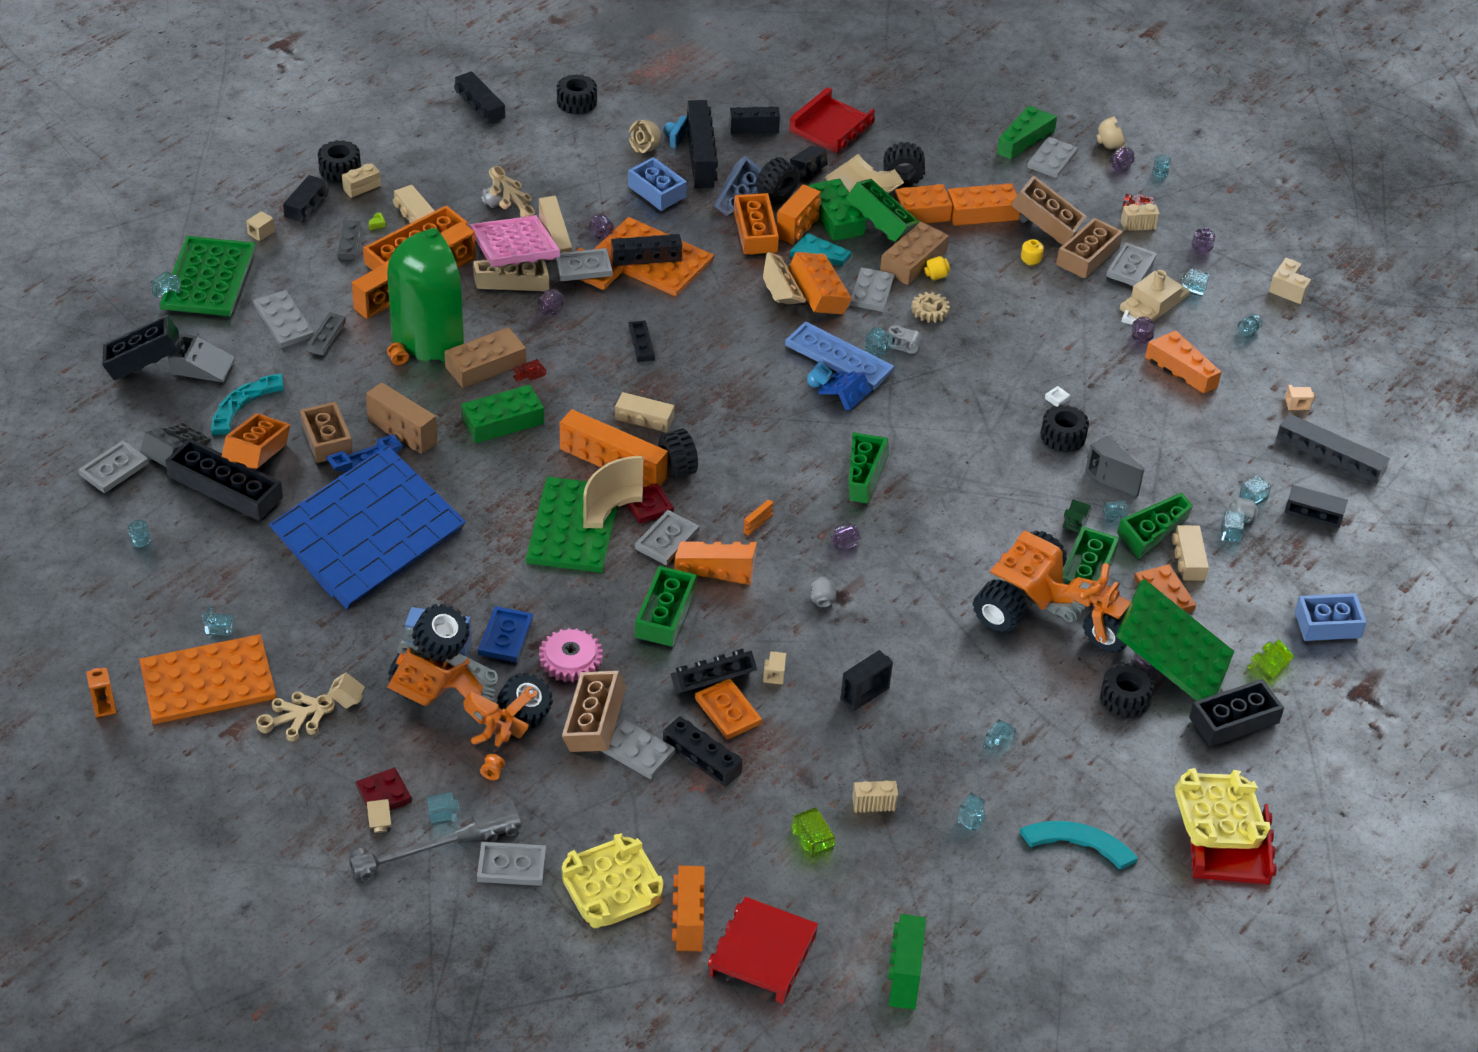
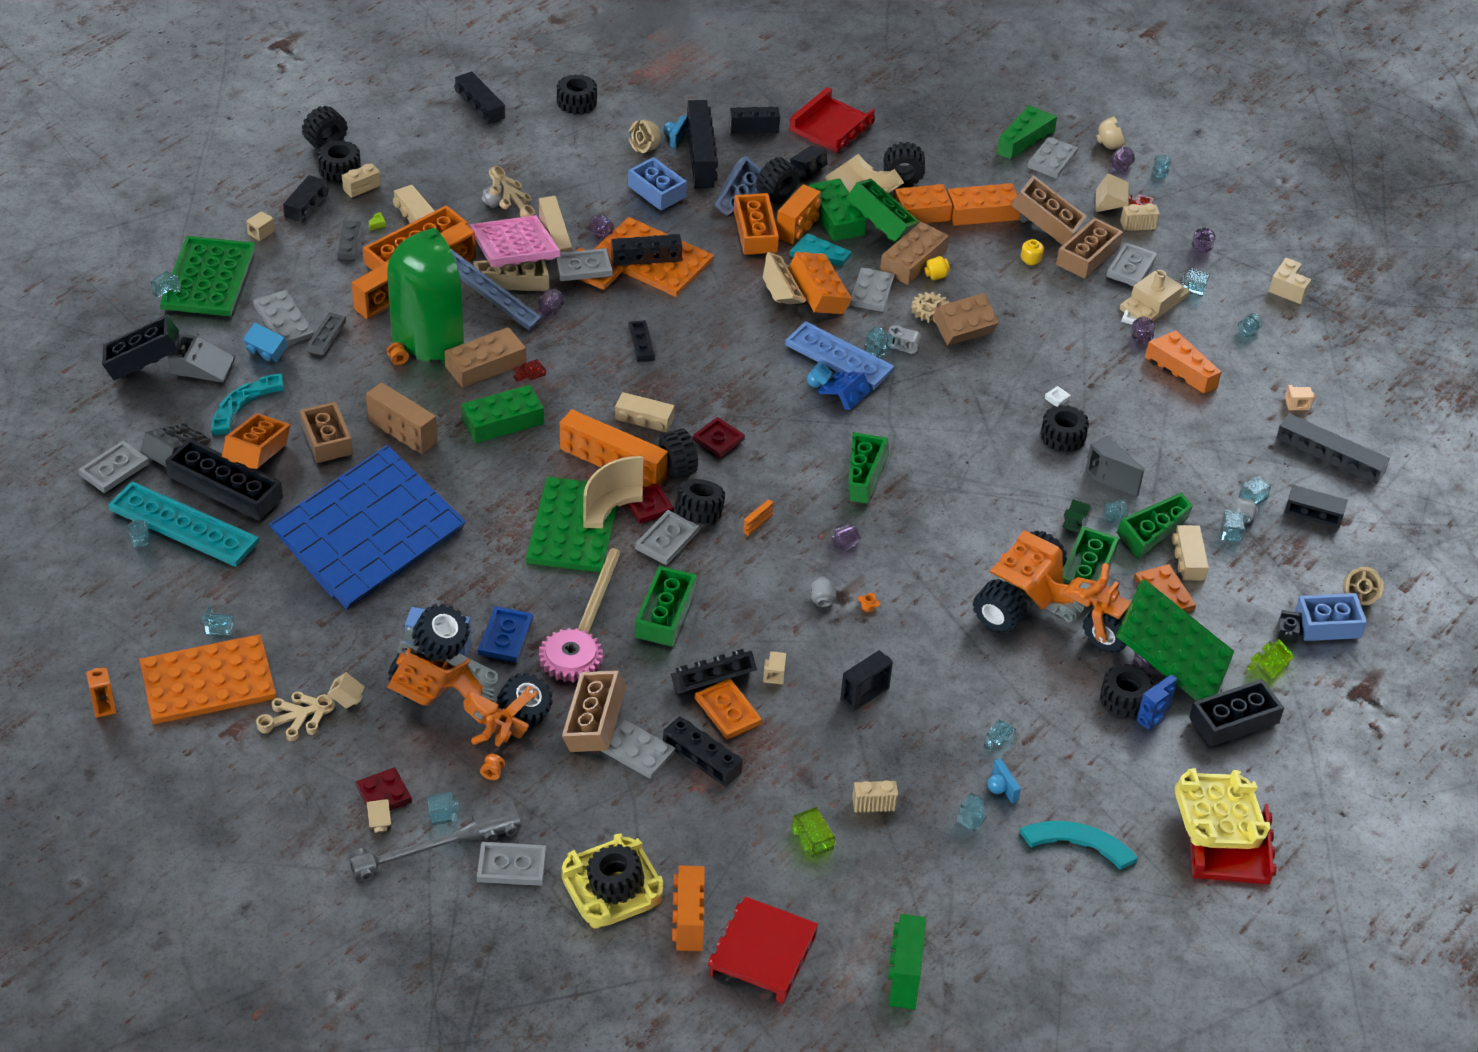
(184, 523): none -> teal plate
(265, 342): none -> dark azure brick
(324, 126): none -> black tyre
(344, 462): blue slope -> none
(496, 294): none -> sand blue plate
(599, 590): none -> tan axle
(616, 887): none -> black tyre
(700, 501): none -> black tyre
(718, 437): none -> dark red plate
(718, 560): orange wedge -> none
(869, 602): none -> orange plate
(965, 319): none -> medium nougat brick
(1003, 781): none -> dark azure tile
(1111, 193): none -> tan slope
(1156, 702): none -> blue plate
(1289, 626): none -> black brick
(1365, 583): none -> tan cylinder

